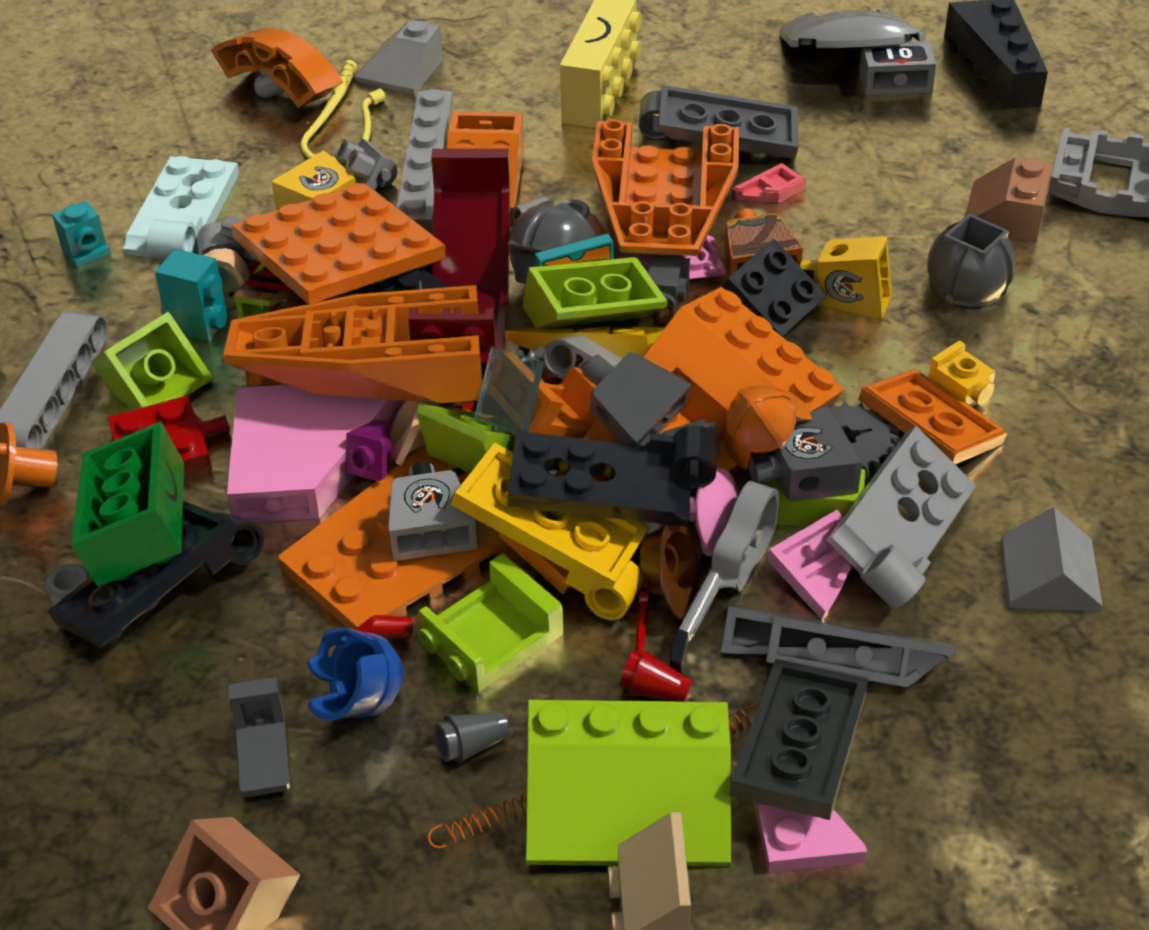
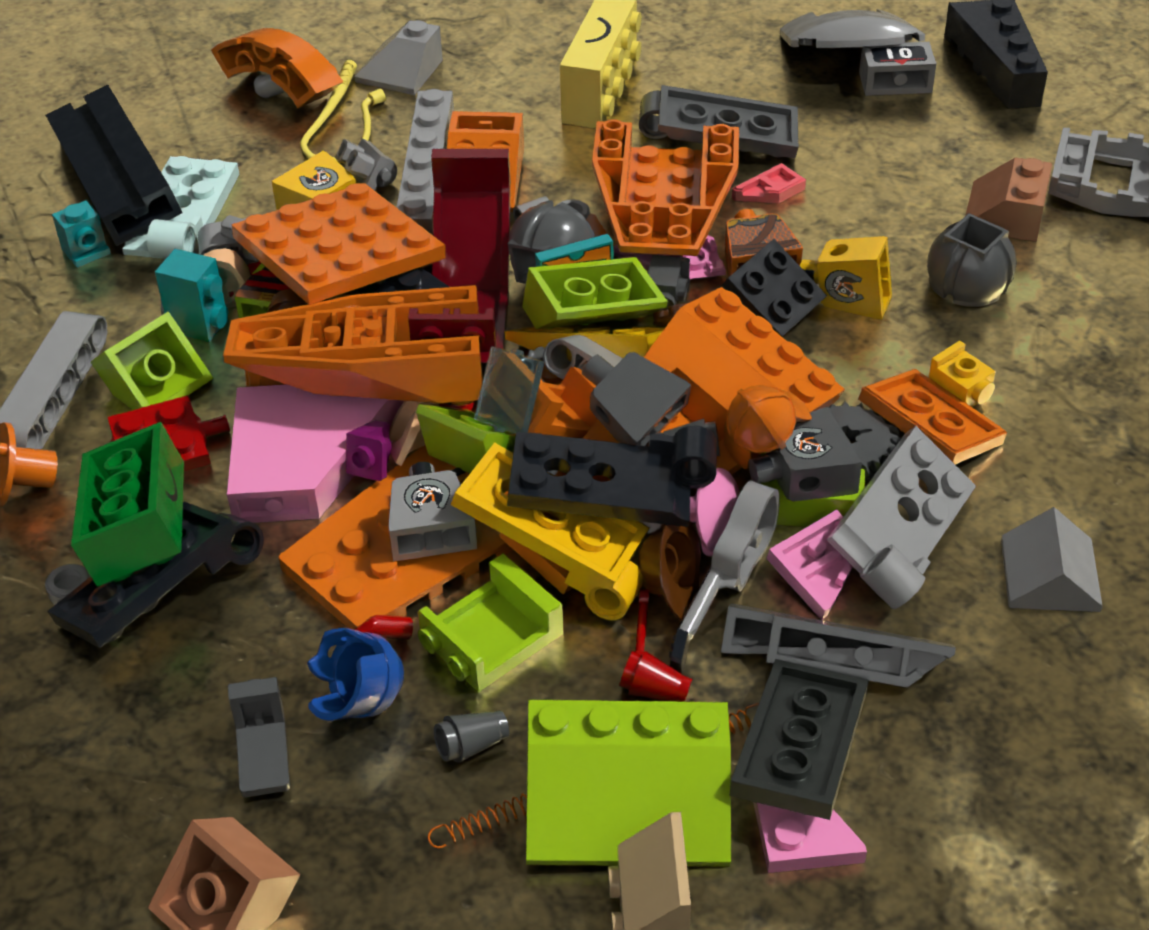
(113, 165): none -> black brick

